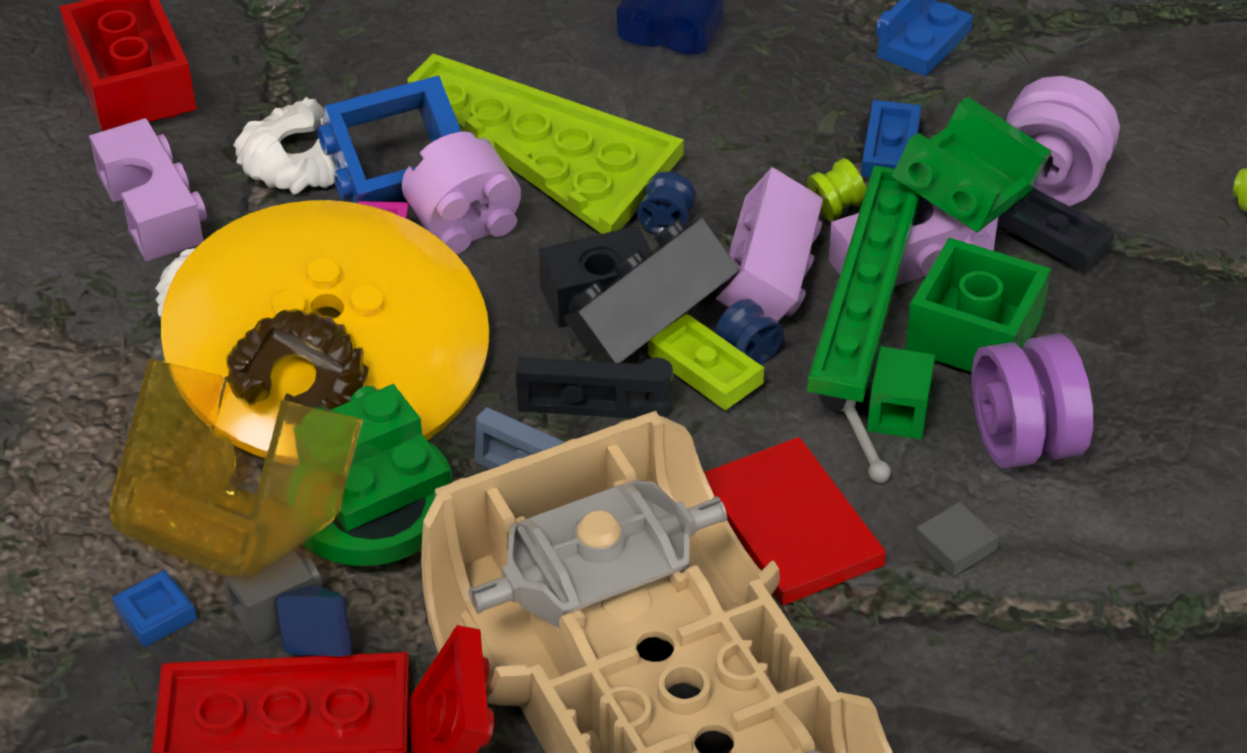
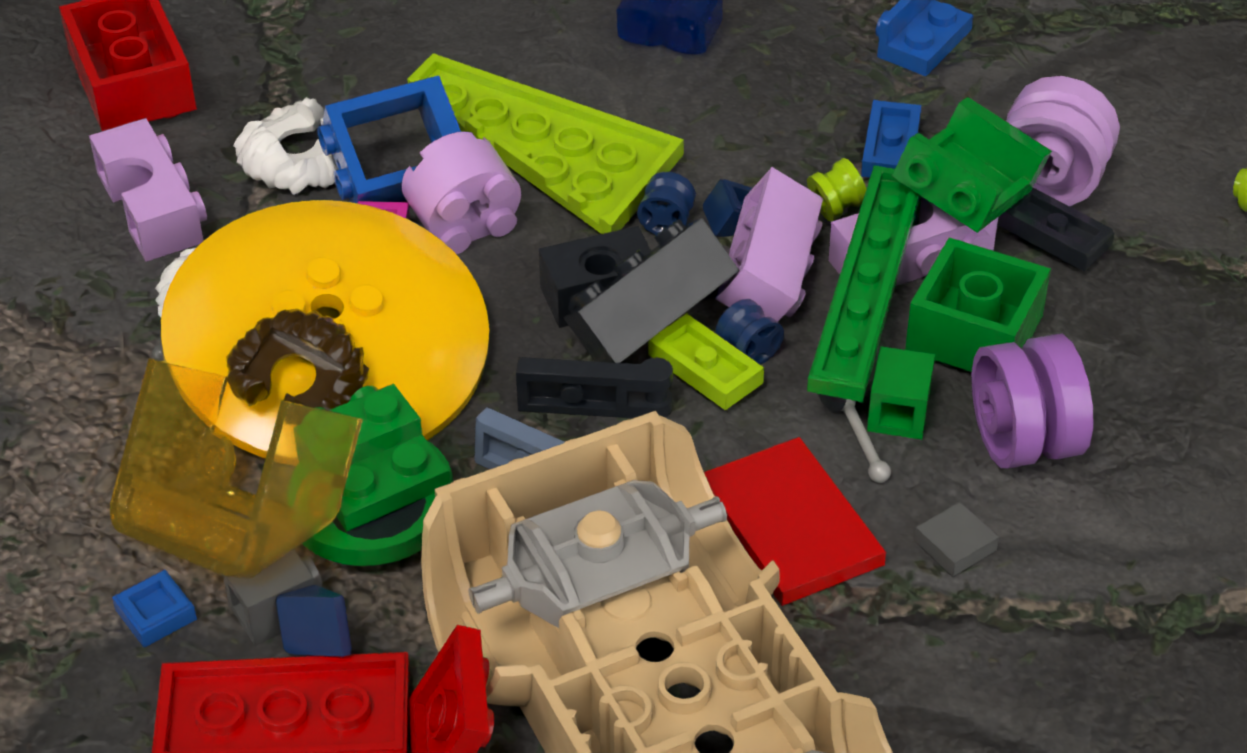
(724, 207): none -> dark blue slope

